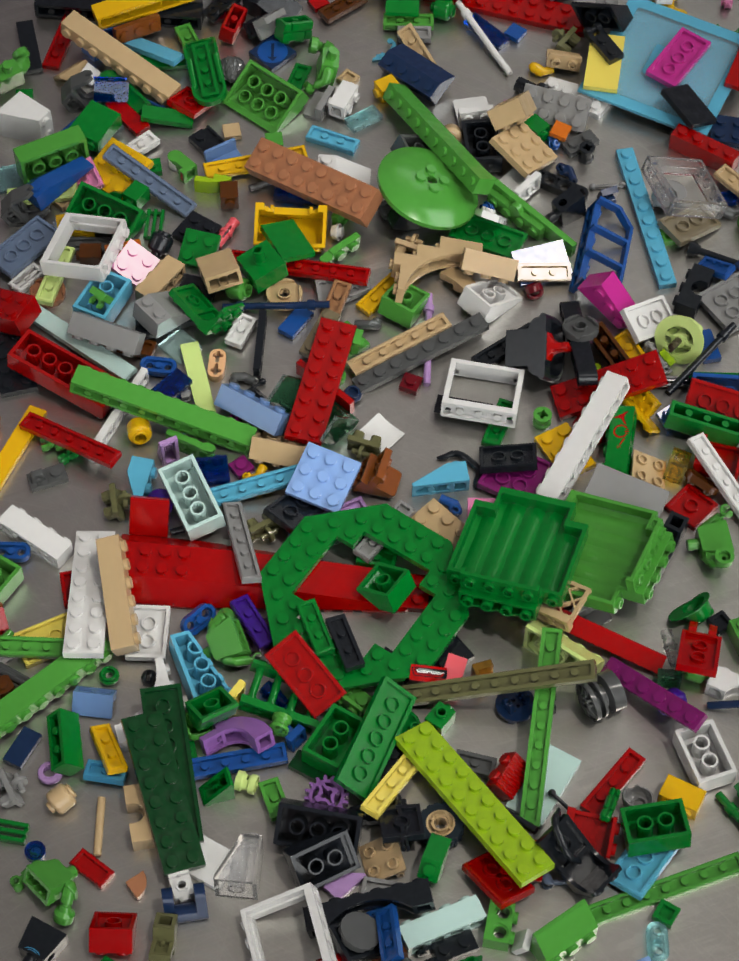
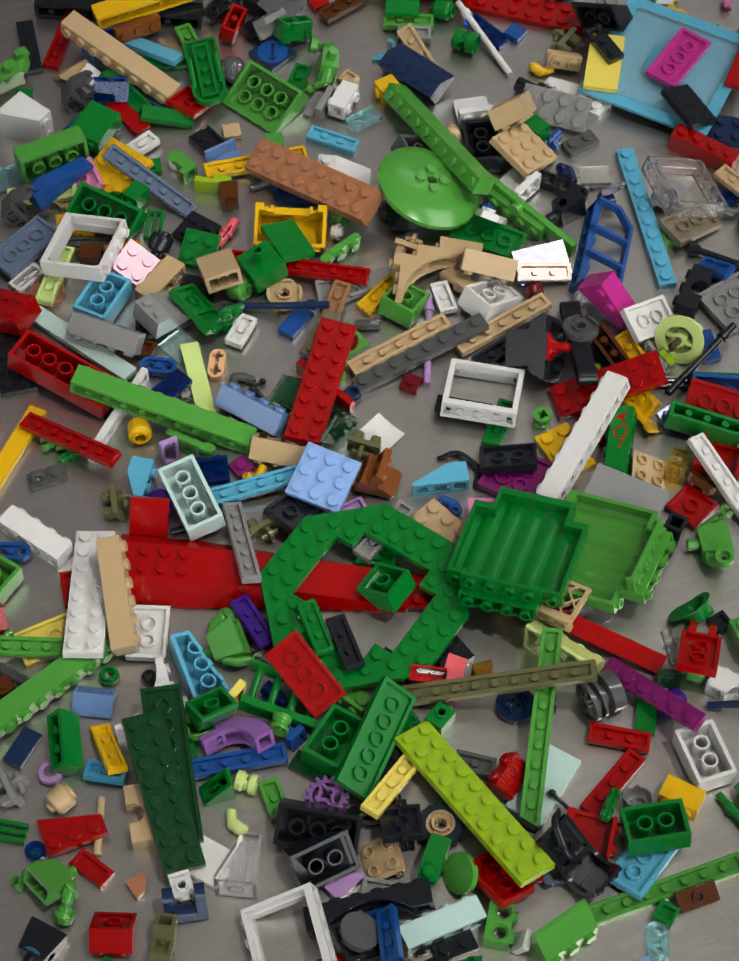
(69, 833): none -> red wing
(101, 296): bright green tile -> none
(196, 619): blue plate -> none
(235, 825): none -> yellowish green arm
(260, 343): black tile -> none
(358, 341): bright green plate -> none
(443, 297): none -> white plate
(460, 873): none -> bright green tile
(463, 40): none -> green wheel
(507, 321): none -> tan plate
(560, 131): orange tile -> none
(586, 155): black bush -> none
(594, 176): none -> clear piece
(619, 737): none -> red plate
(645, 717): none -> green tile
(696, 896): none -> reddish brown plate

